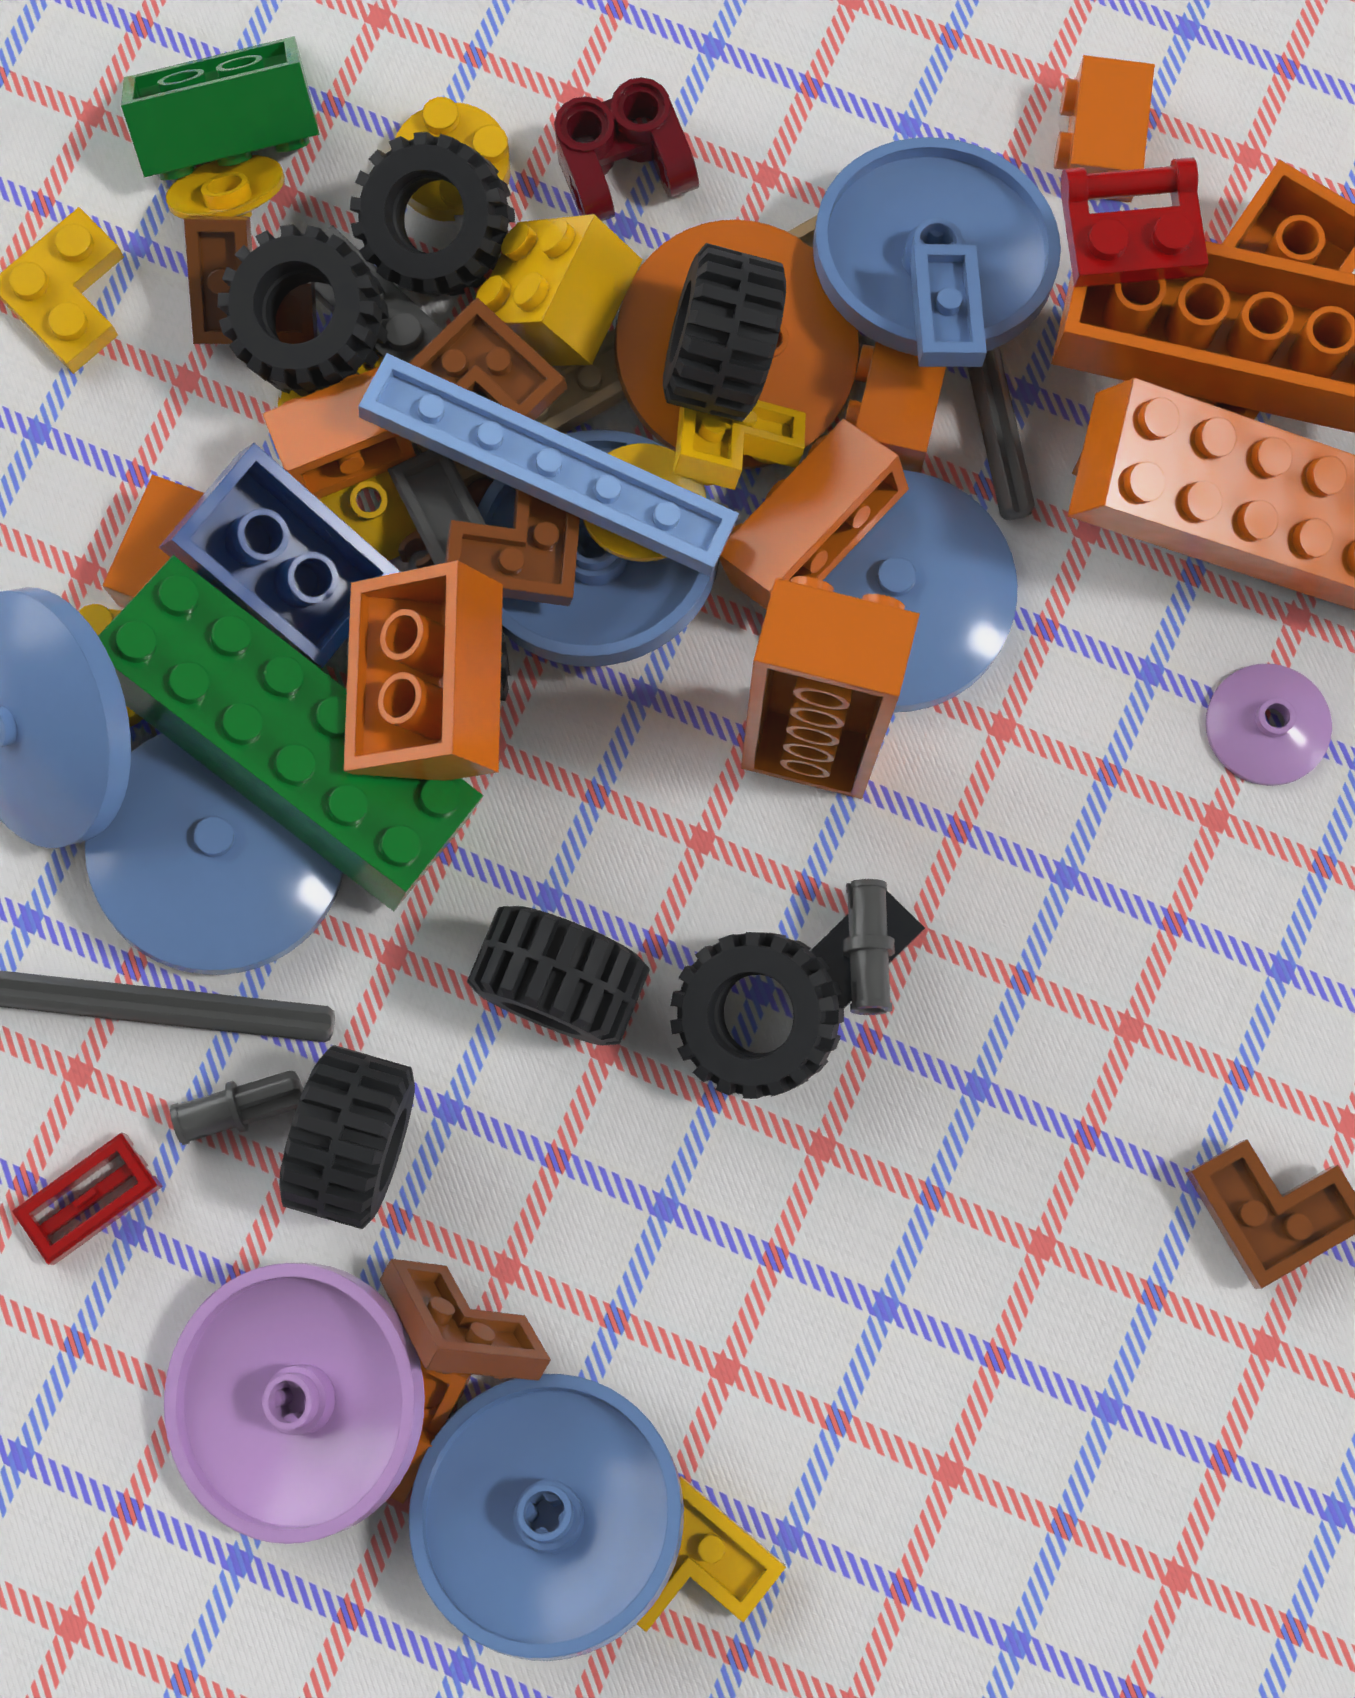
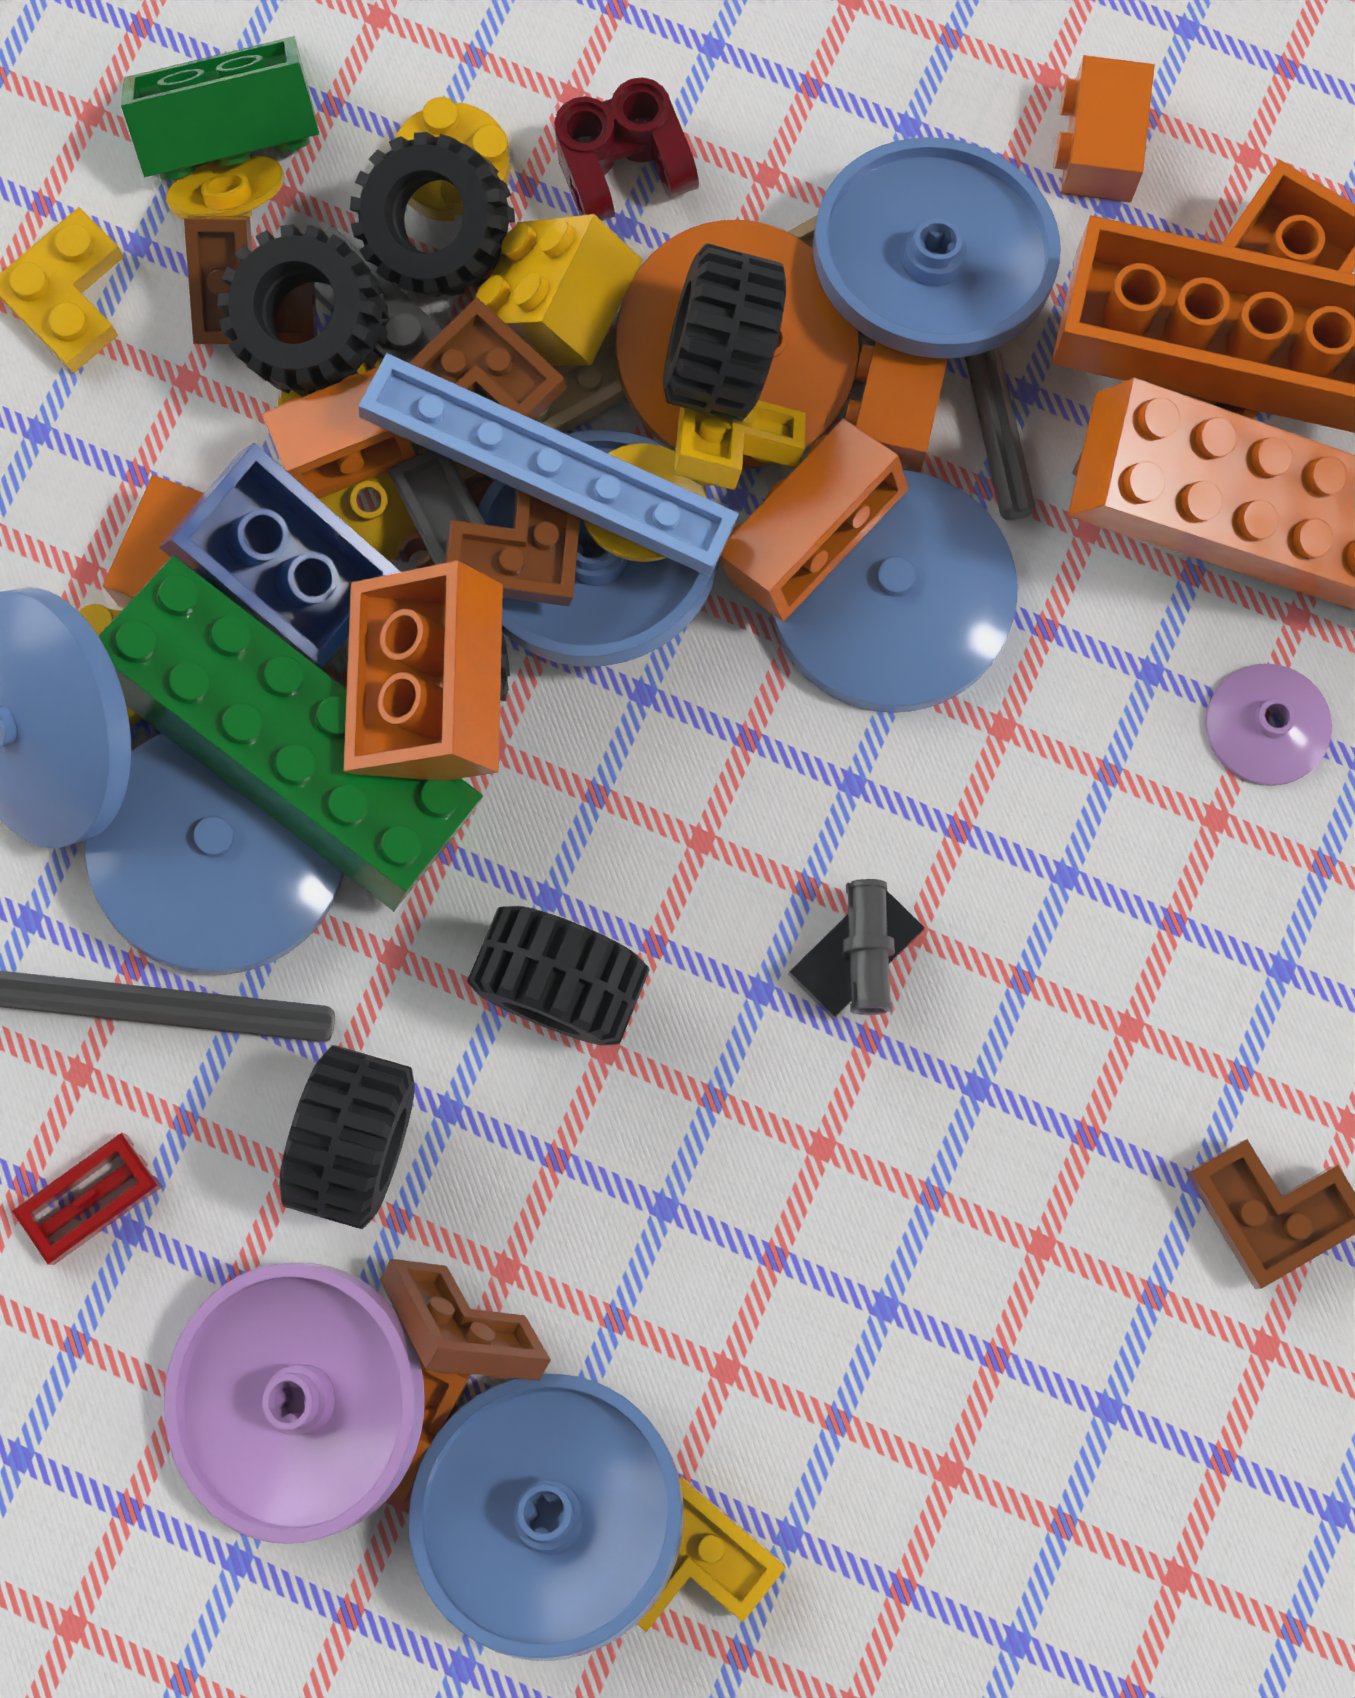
(236, 1106): dark grey axle -> none
(703, 1024): black tyre -> none
(825, 684): orange brick -> none
(947, 305): medium blue plate -> none
(1134, 242): red plate -> none

